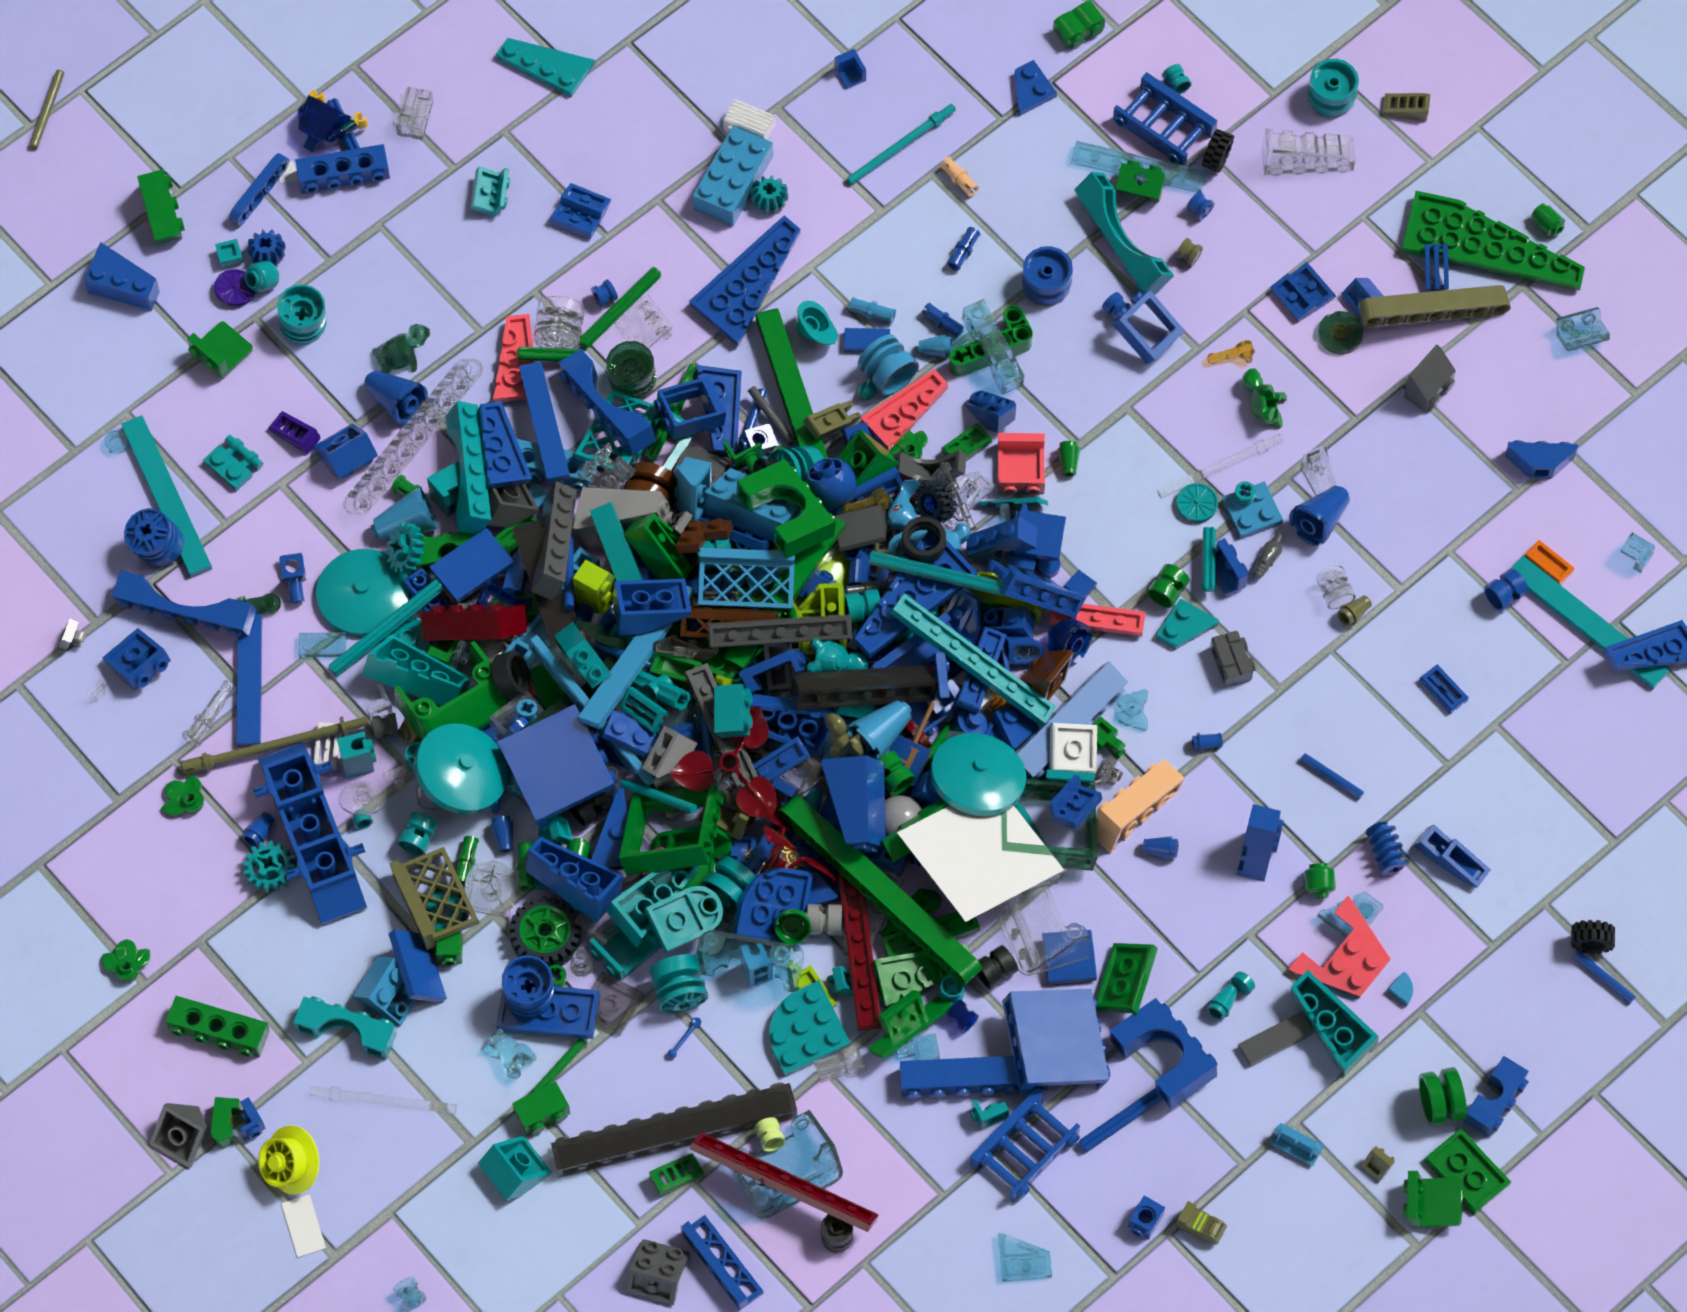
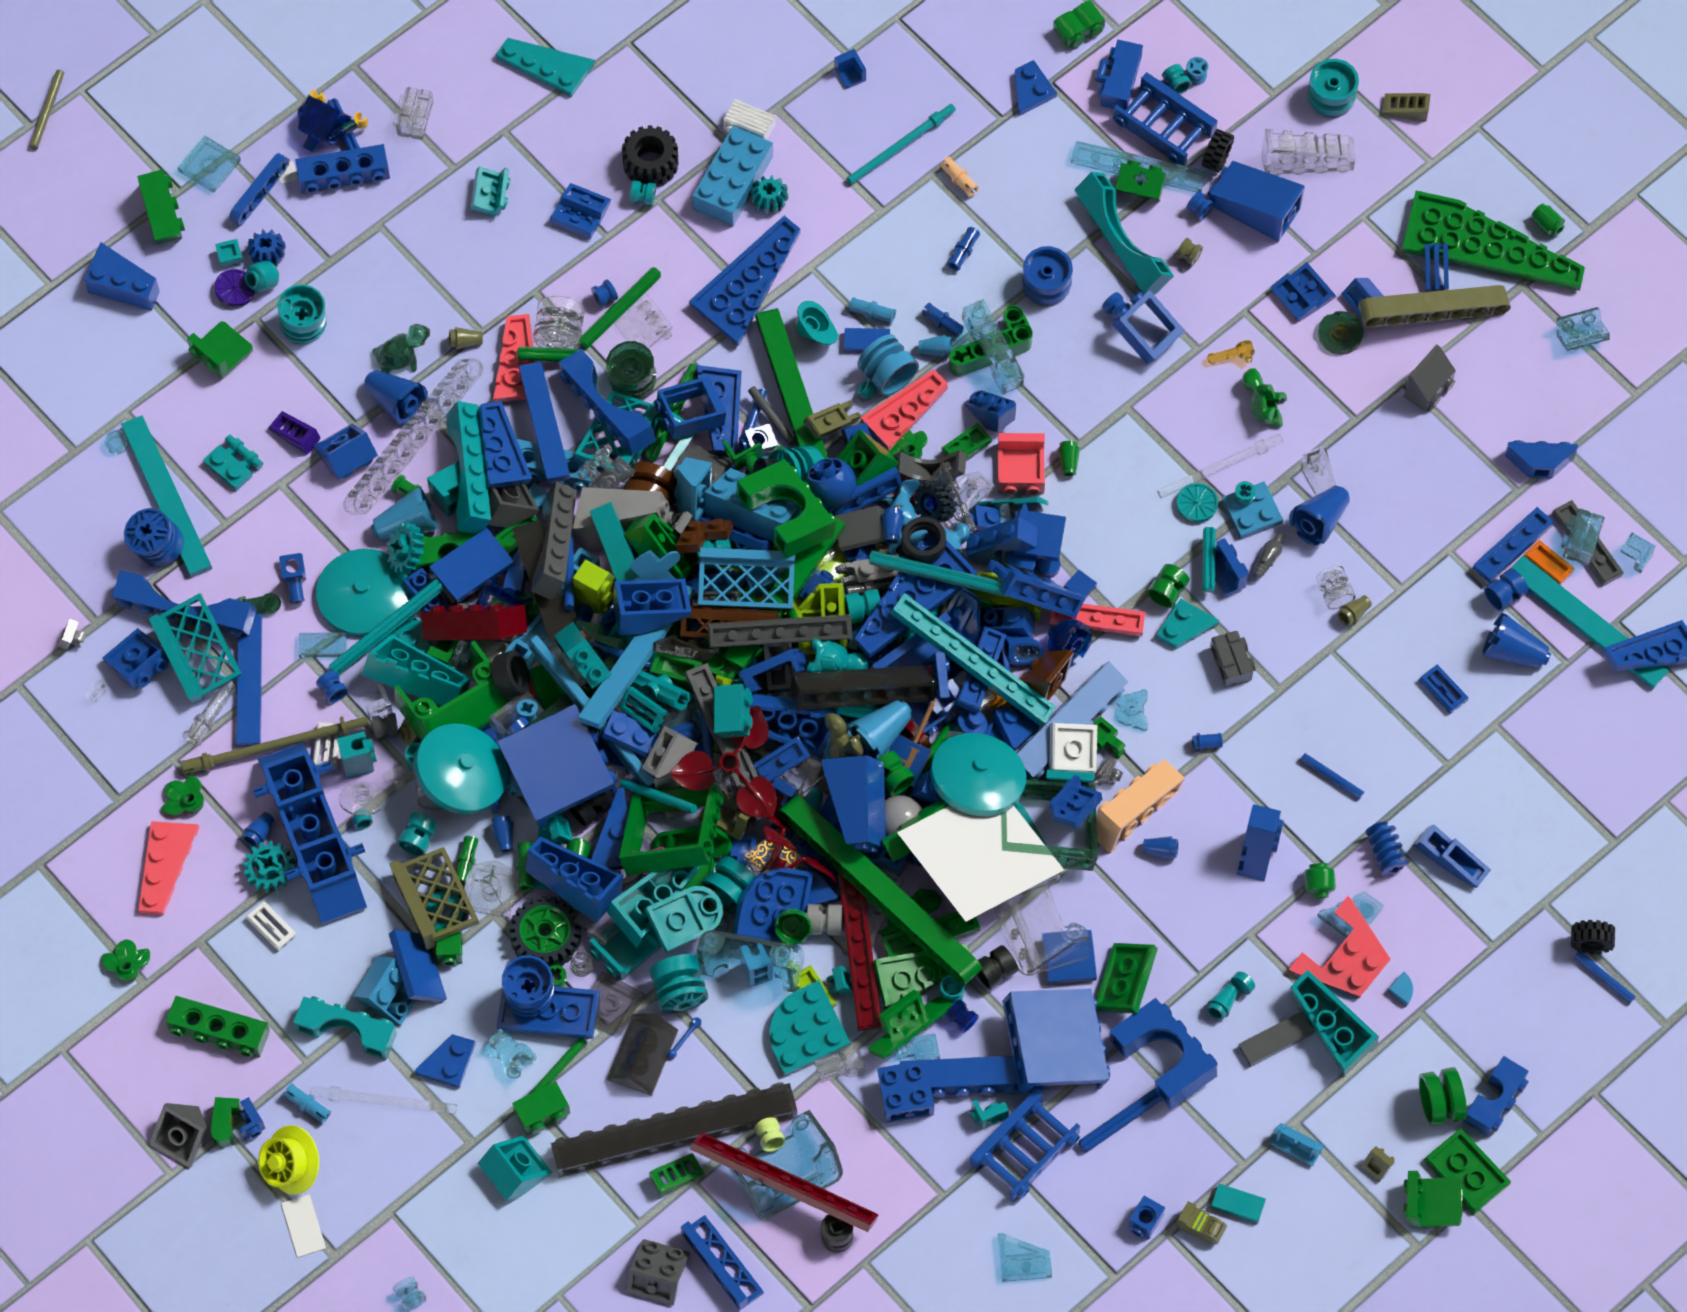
(164, 862): none -> coral wing
(180, 661): none -> teal fence
(209, 163): none -> clear light blue tile
(284, 940): none -> white tile
(307, 1103): none -> dark azure pin
(332, 687): none -> blue wheel
(448, 1061): none -> blue wing
(464, 338): none -> olive cone
(643, 192): none -> teal wheel
(643, 1053): none -> clear smoke slope
(650, 141): none -> black tyre
(651, 567): none -> dark azure piece
(759, 855): blue pin -> none
(864, 572): none -> light grey hinge
(878, 497): clear yellow piece -> none
(892, 524): none -> blue cone
(906, 1091): none -> blue bracket
(984, 516): none -> blue bracket
(1124, 68): none -> blue piece
(1199, 65): none -> dark azure wheel
(1238, 1203): none -> teal tile
(1257, 199): none -> blue slope
(1513, 545): none -> blue plate
(1515, 644): none -> blue cone
(1583, 536): none -> clear light blue brick
(1602, 561): none -> dark grey tile

